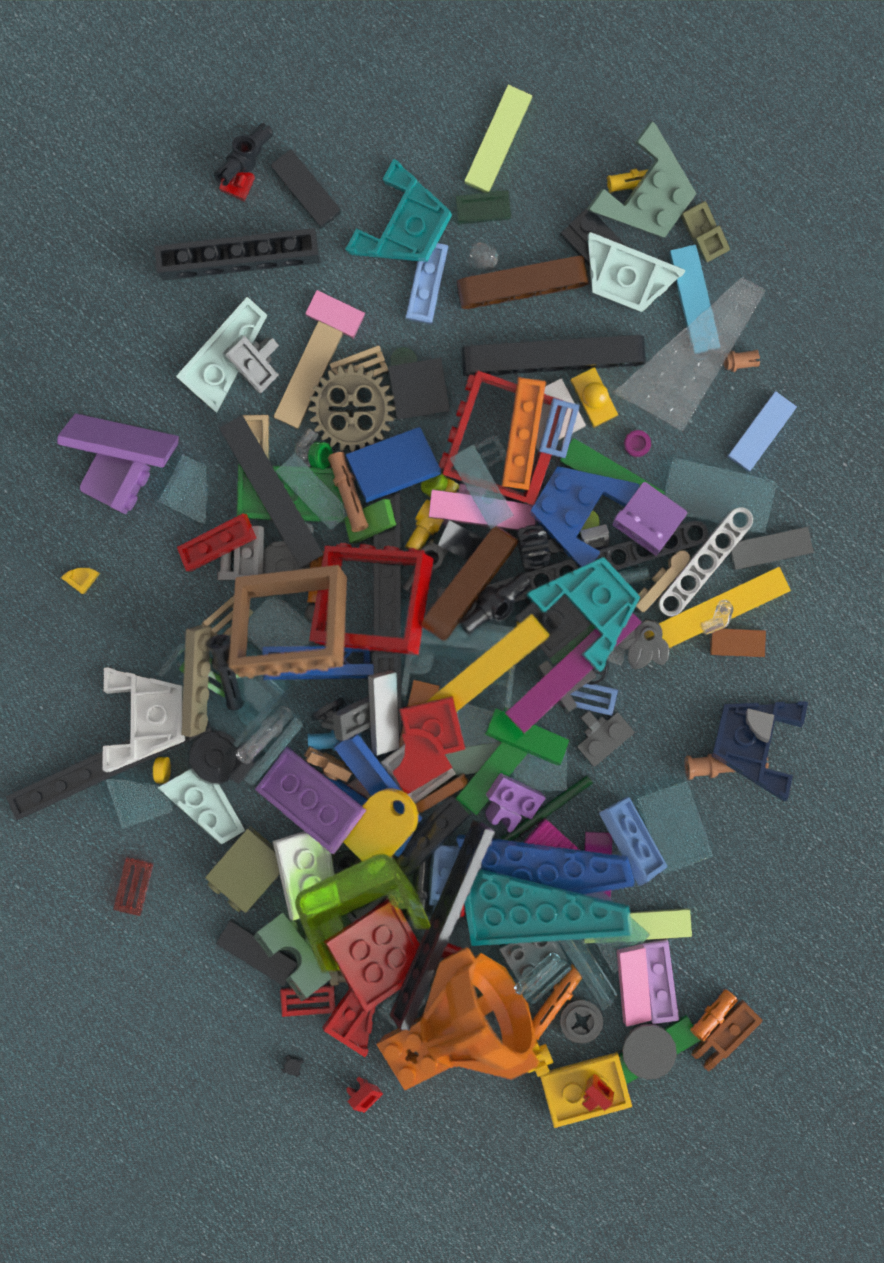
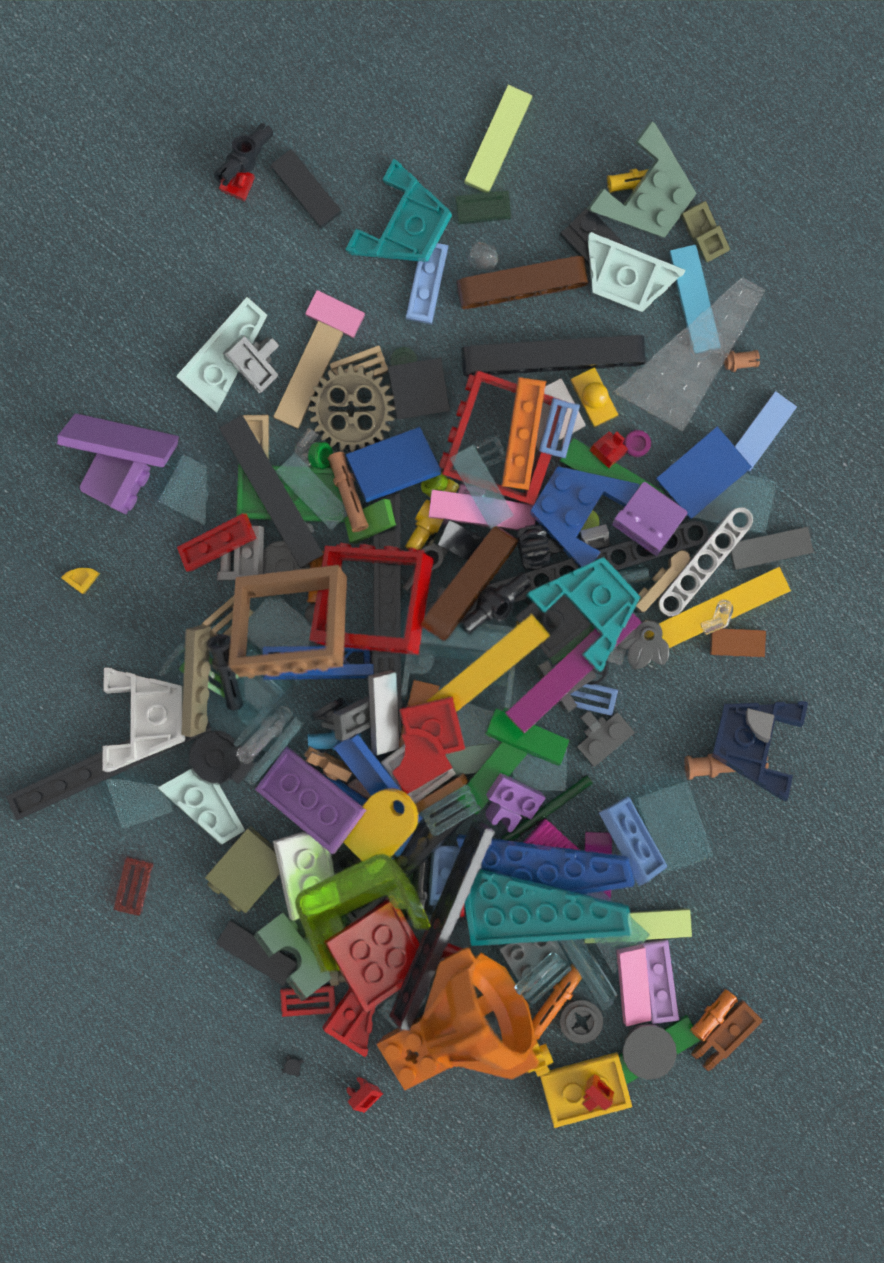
(161, 770): yellow tile -> none
(237, 254): black brick -> none
(470, 799): none -> clear light blue tile
(609, 448): none -> red tile
(703, 472): none -> blue tile

